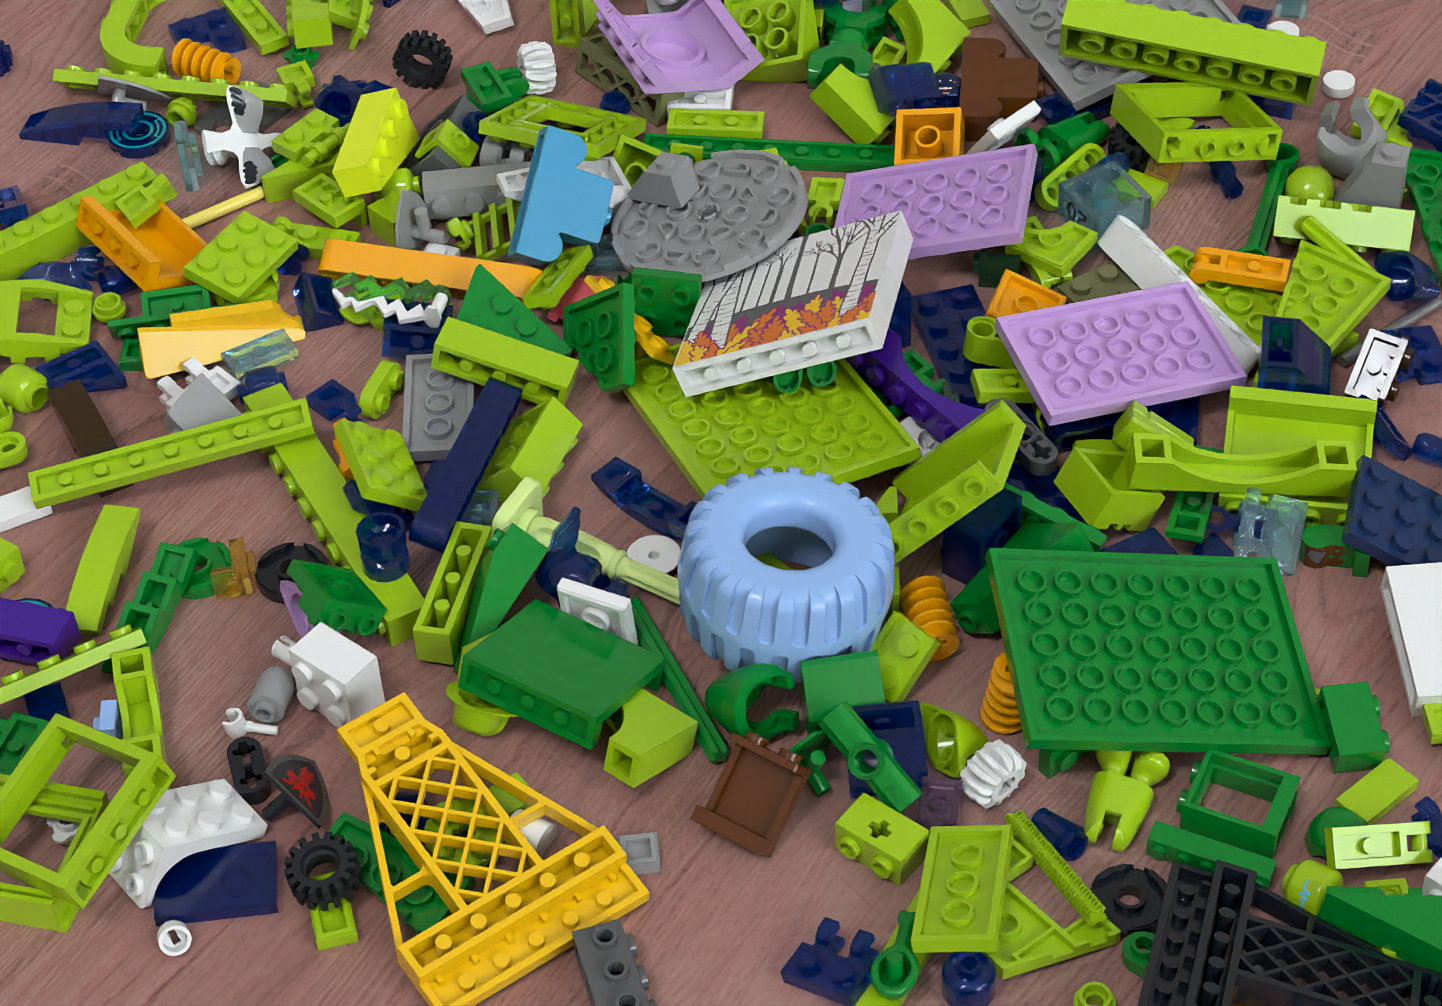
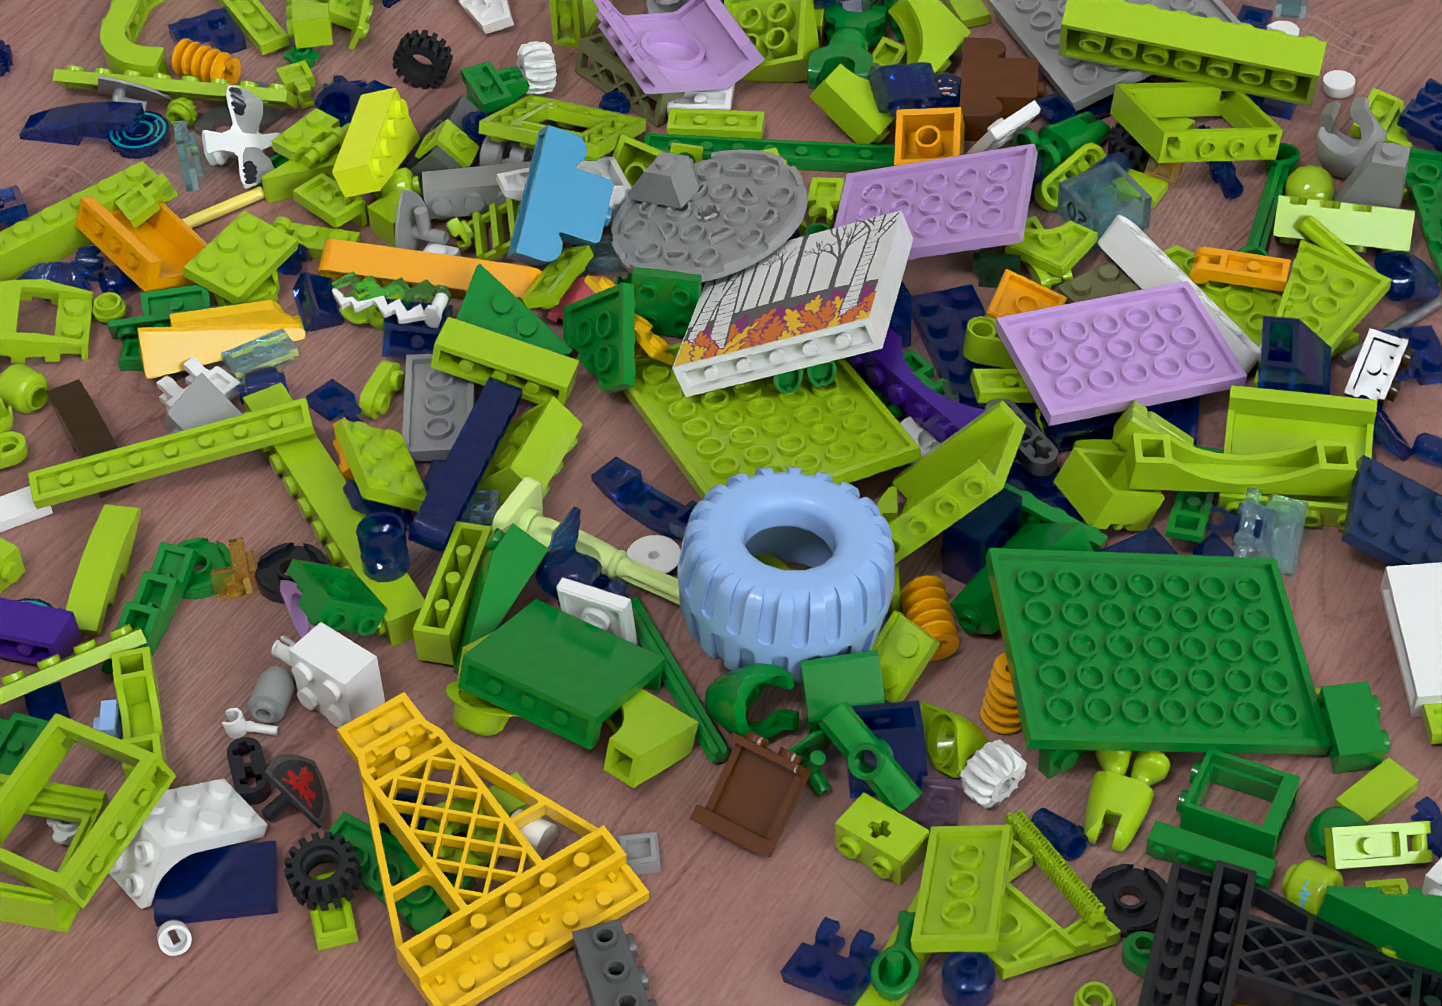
(88, 364): clear blue wing -> none
(1324, 547): green leg -> none

